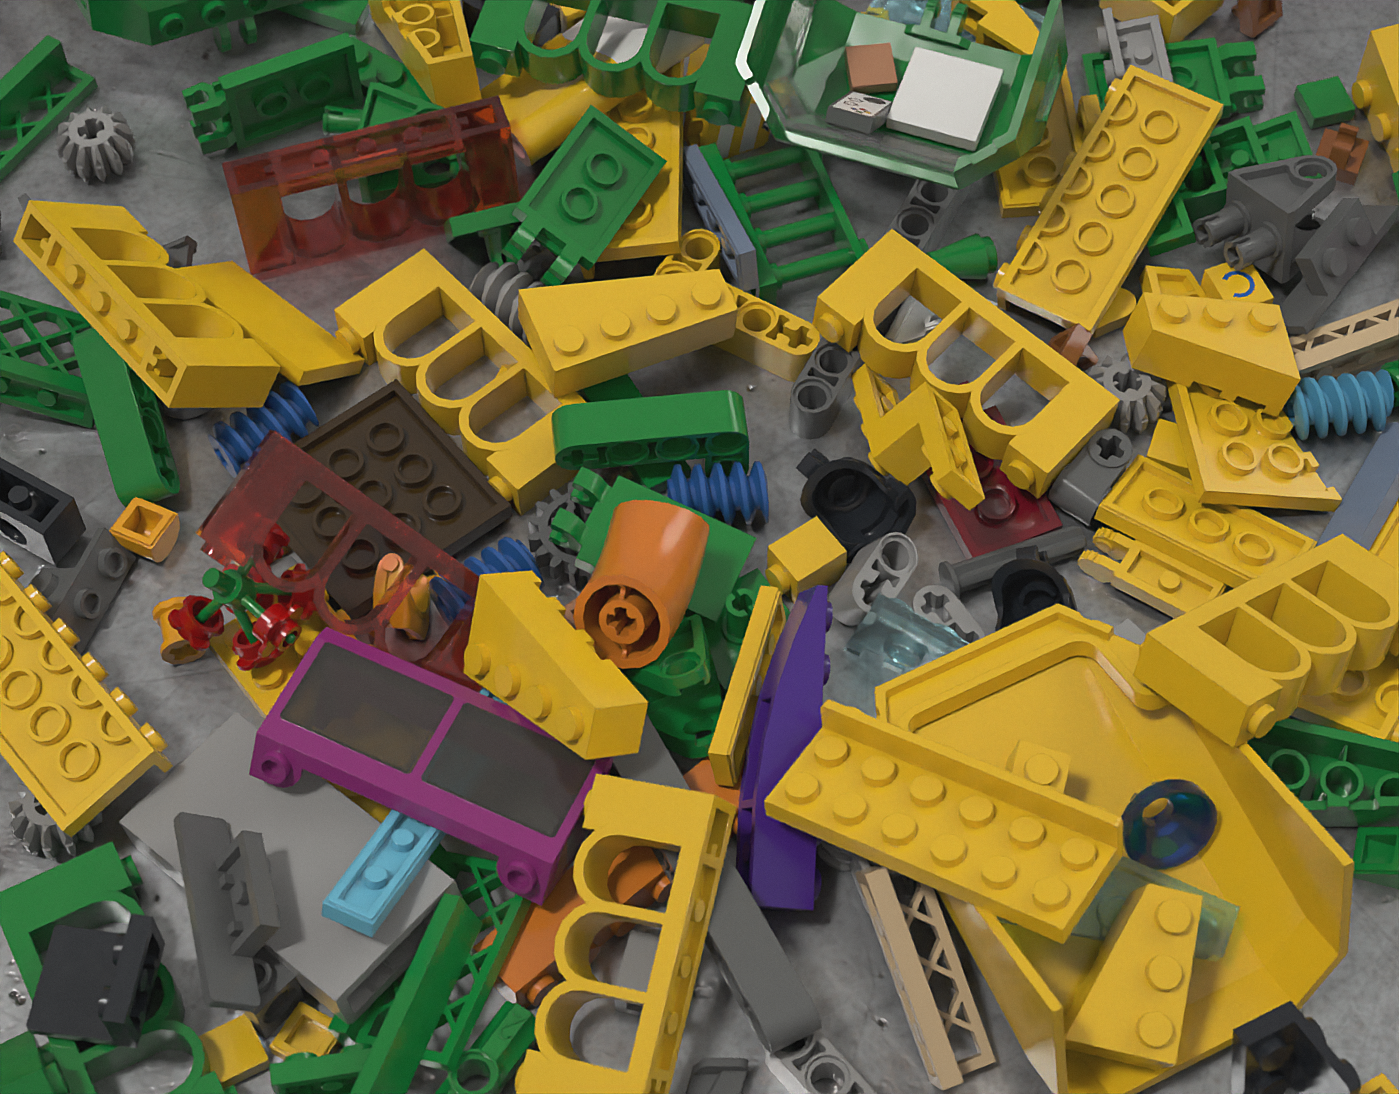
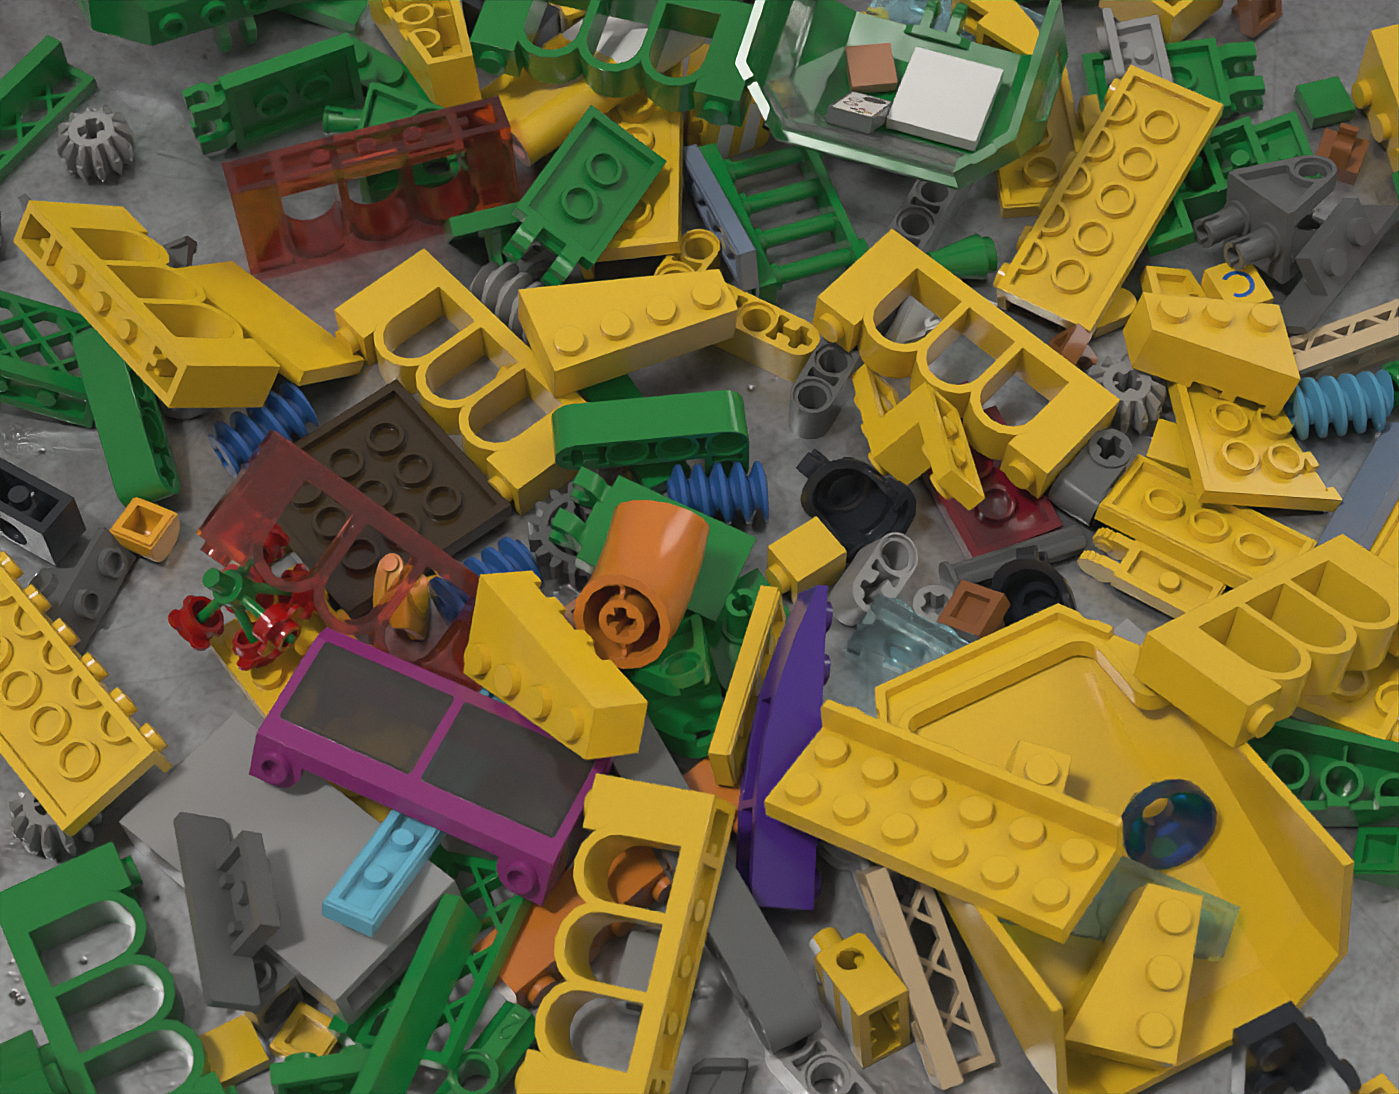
(97, 983): black bracket -> none
(171, 637): light orange bush -> none
(861, 995): none -> yellow torso
(974, 611): none -> dark orange tile

